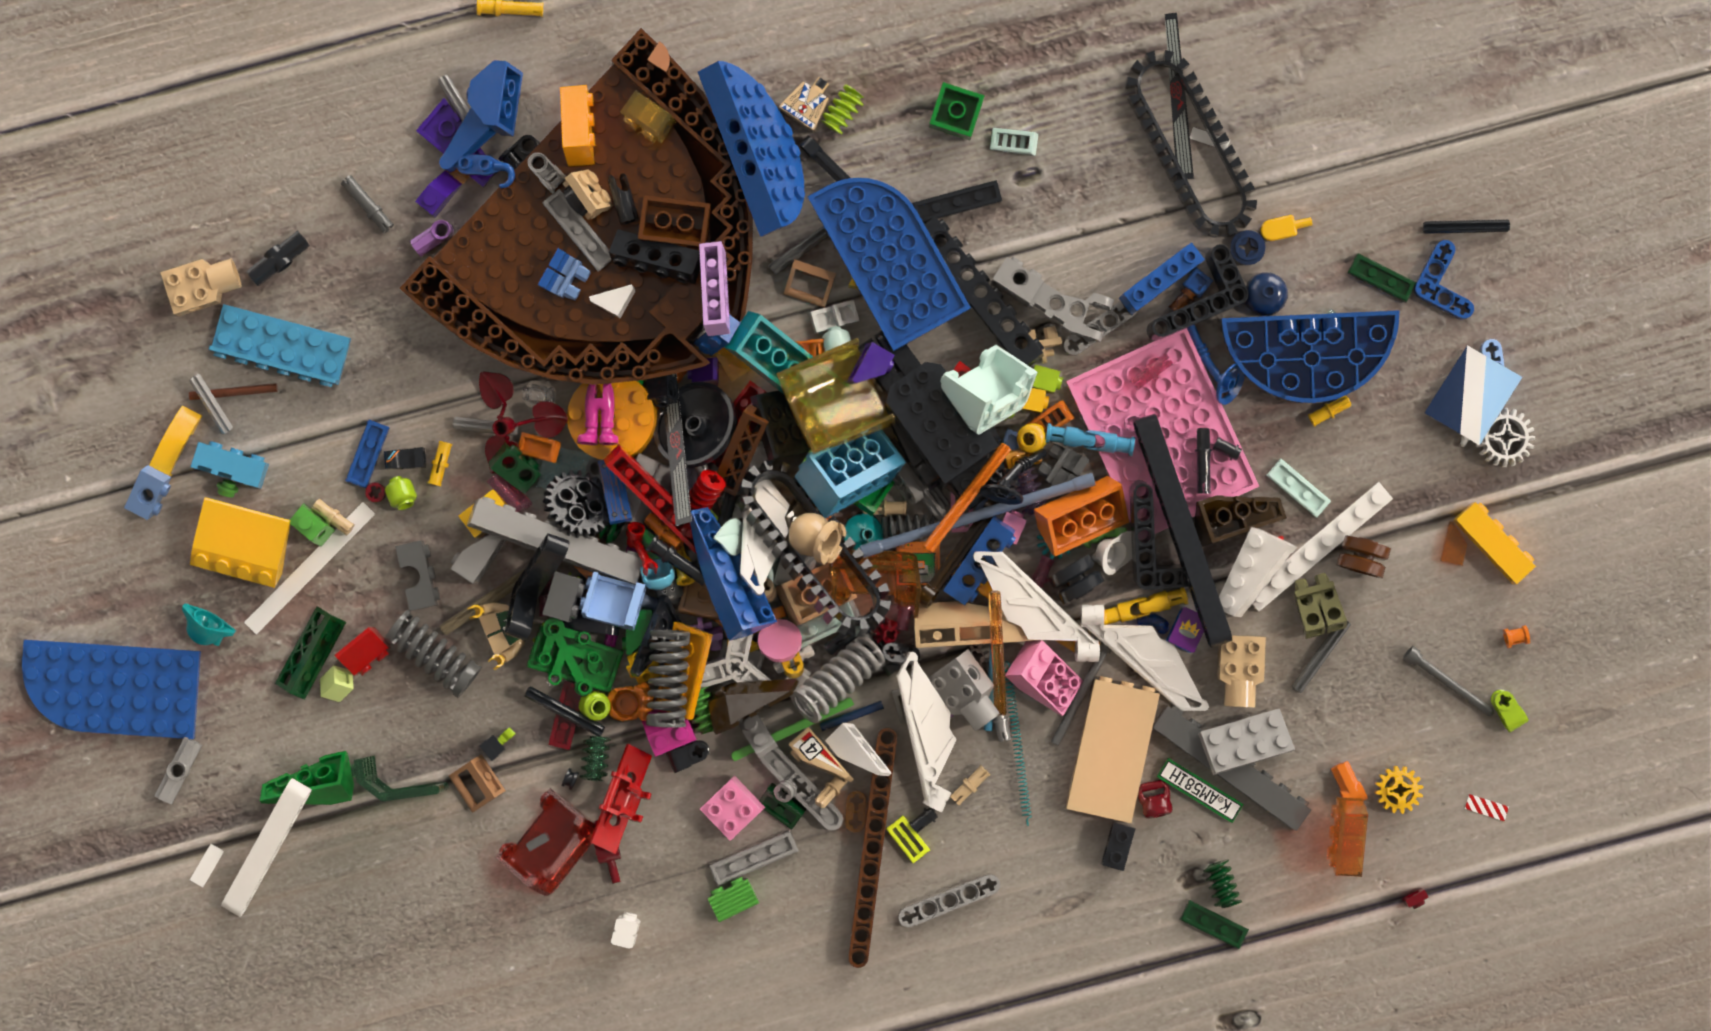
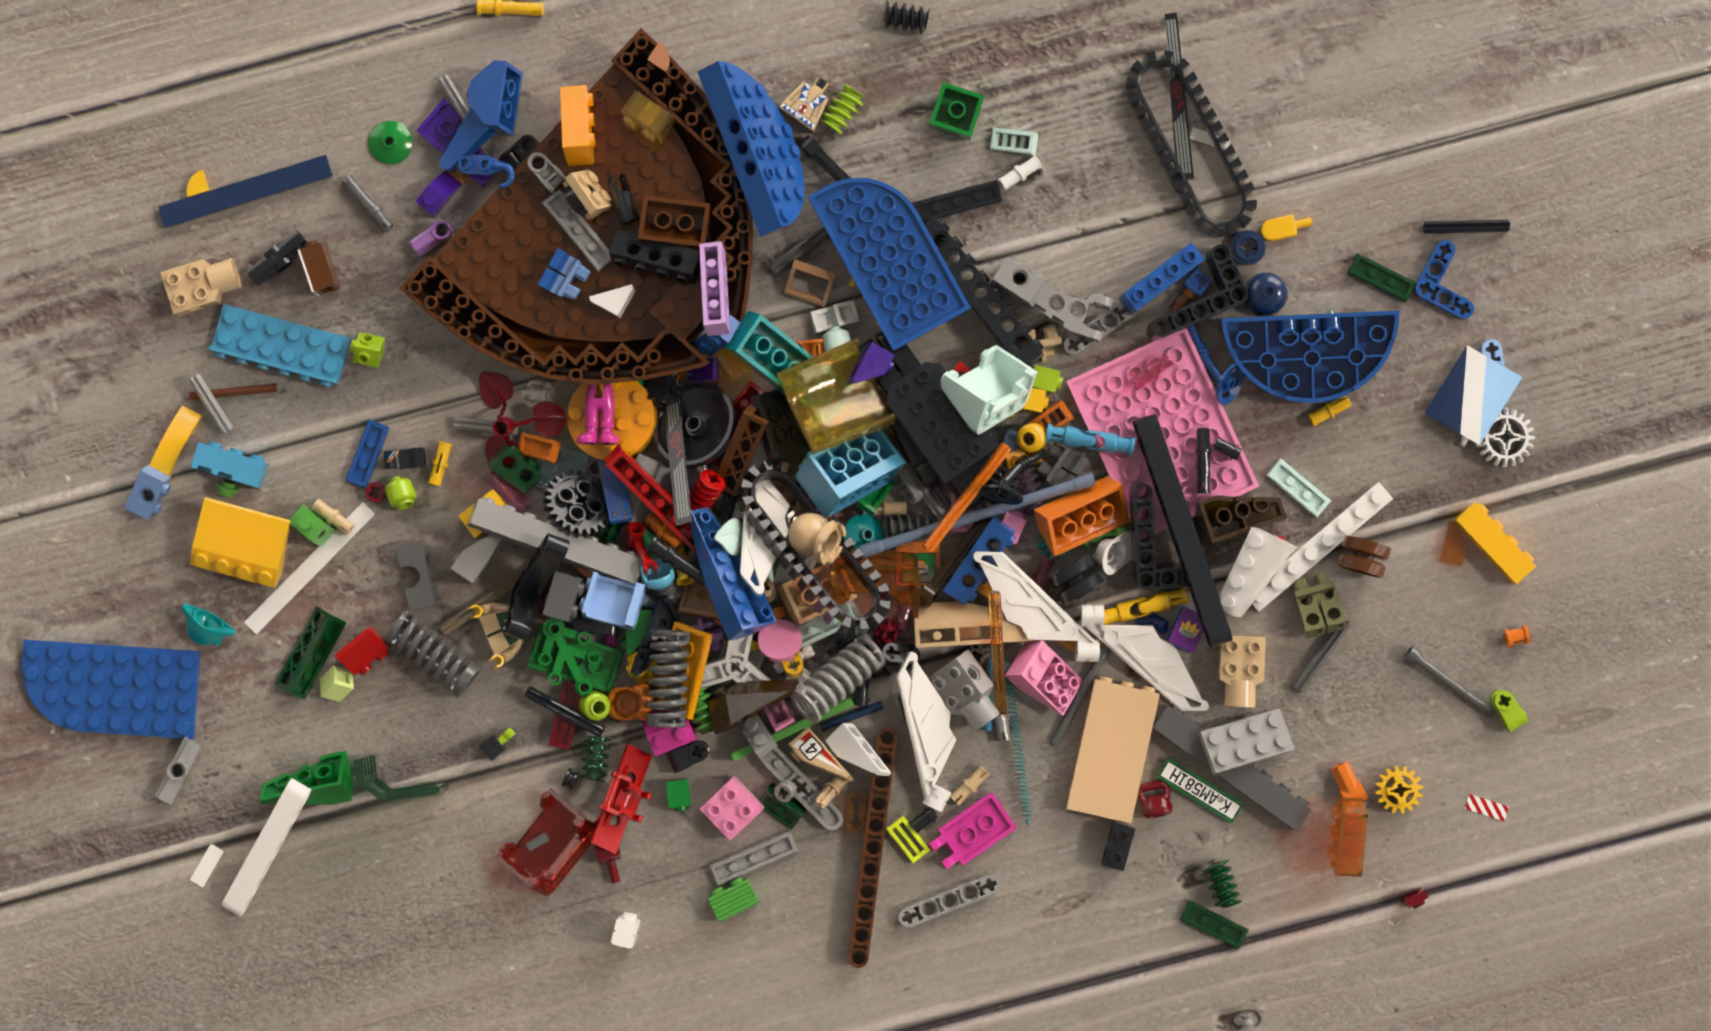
(197, 184): none -> yellow tile
(245, 191): none -> dark blue tile
(319, 268): none -> reddish brown piece
(368, 349): none -> lime brick
(397, 150): none -> green dish
(483, 777): medium nougat tile -> none
(679, 794): none -> green brick
(779, 715): none -> bright pink slope
(861, 694): none -> black pin
(905, 17): none -> black piece
(973, 831): none -> dark pink tile
(1019, 173): none -> white pin

